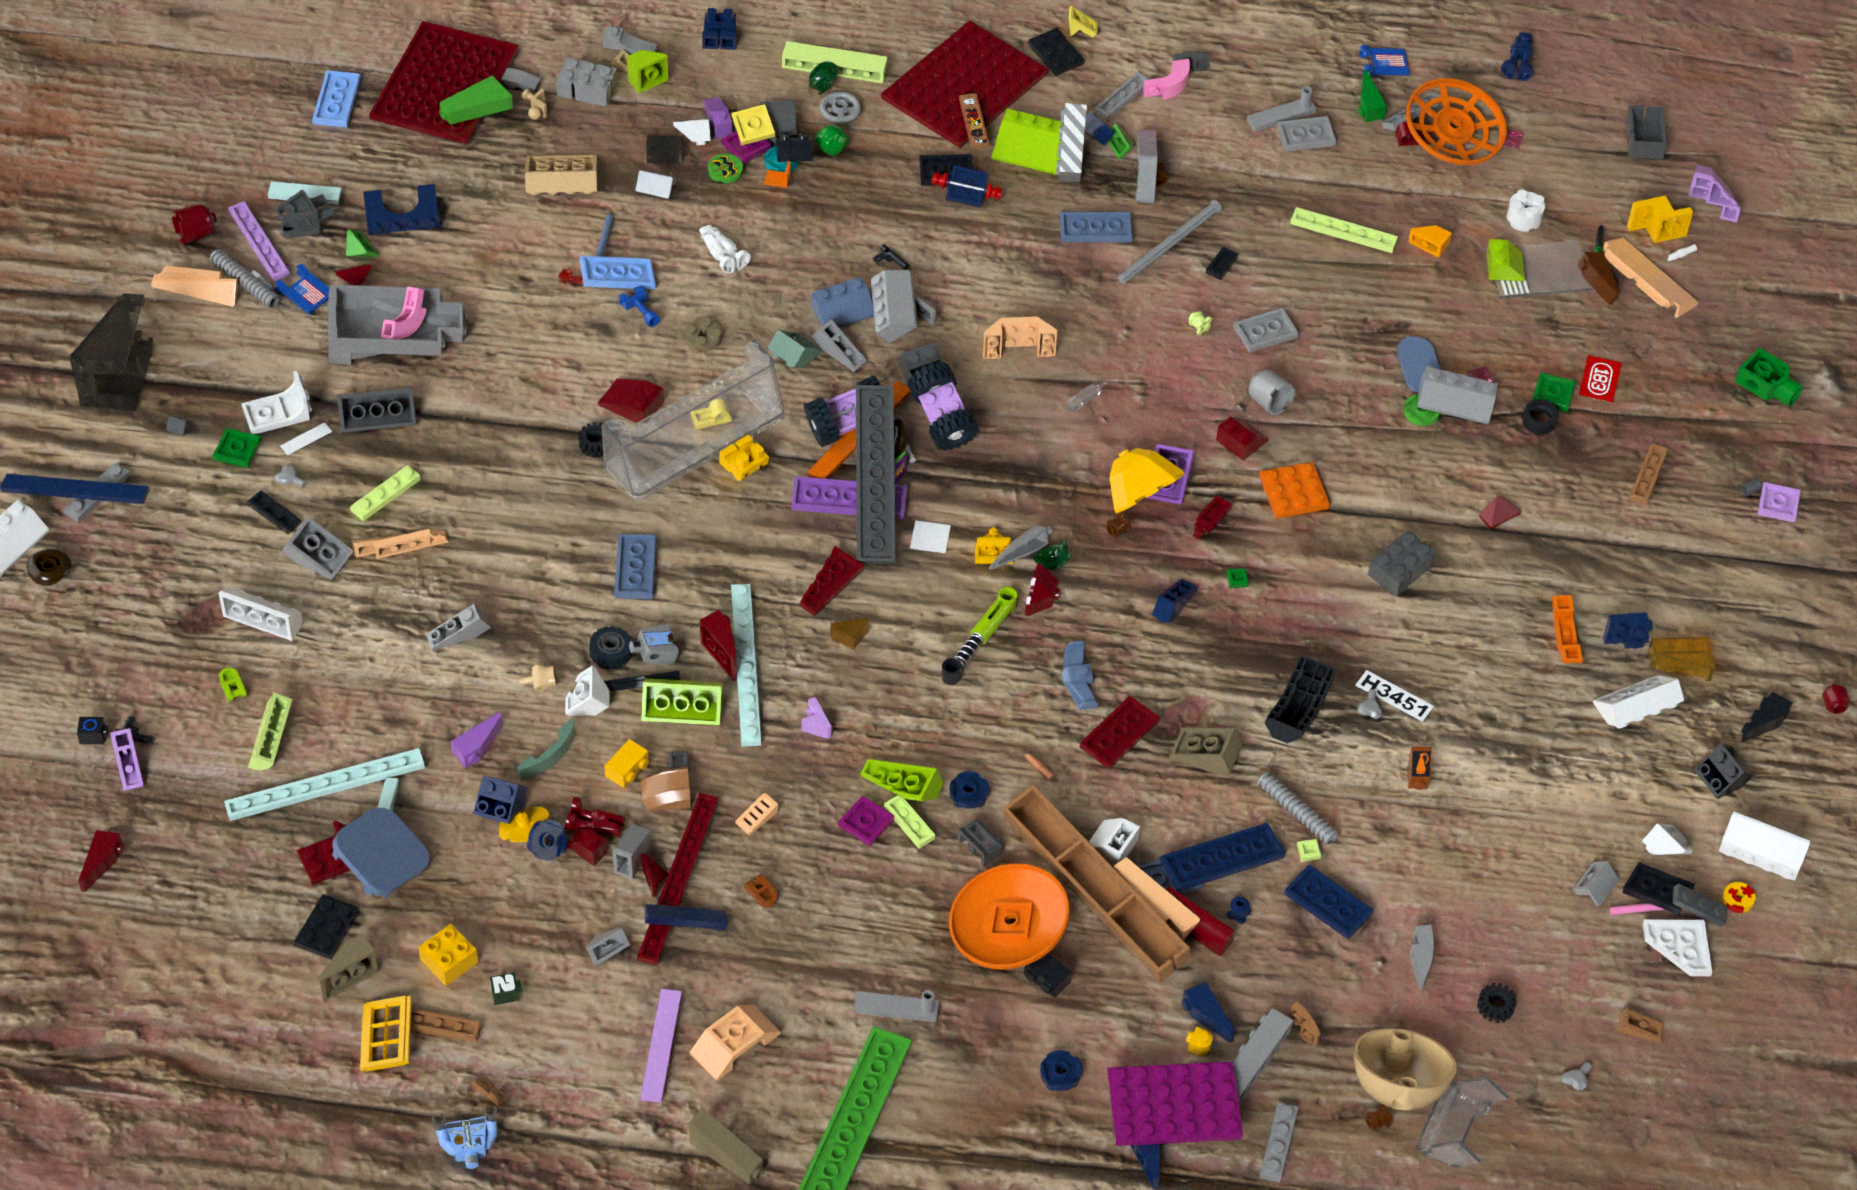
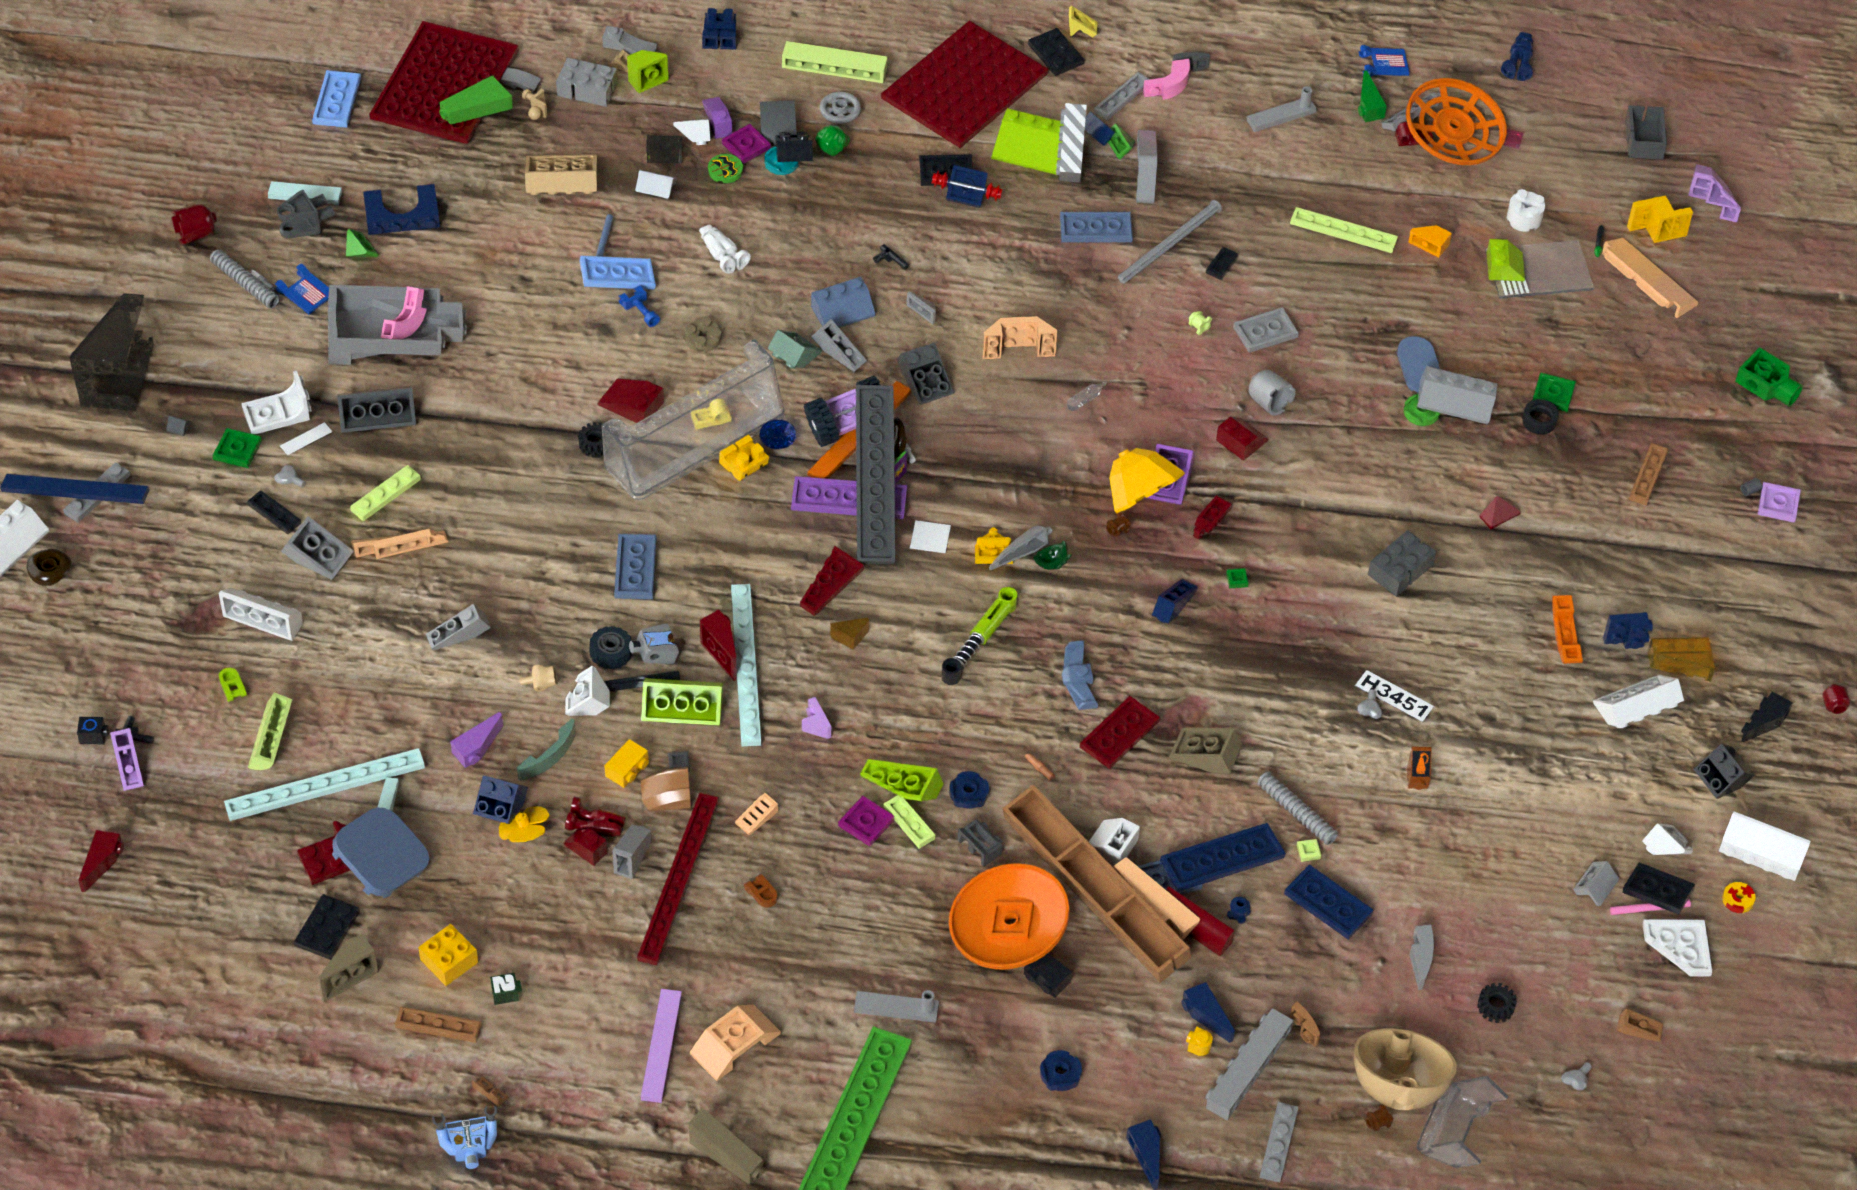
(198, 284): light nougat wedge -> none
(259, 241): lavender tile -> none
(354, 275): dark red slope -> none
(404, 1033): yellow piece -> none
(537, 835): dark blue plate -> none
(566, 276): clear red plate -> none
(607, 944): light grey slope -> none
(654, 874): dark red slope -> none
(685, 917): dark blue slope -> none
(753, 124): light yellow plate -> none
(777, 434): none -> clear blue dish
(778, 178): orange bracket -> none
(823, 76): dark green hat -> none
(893, 304): light grey slope -> none
(949, 420): black plate -> none
(974, 121): tile -> none
(1042, 592): dark red slope -> none
(1161, 176): reddish brown brick -> none
(1174, 1103): magenta plate -> none
(1294, 490): orange plate -> none
(1300, 700): black piece -> none
(1306, 133): light grey plate -> none
(1480, 373): clear pink tile -> none
(1598, 274): reddish brown slope -> none
(1600, 378): red sticker -> none
(1682, 252): white piece -> none
(1699, 905): dark grey plate -> none

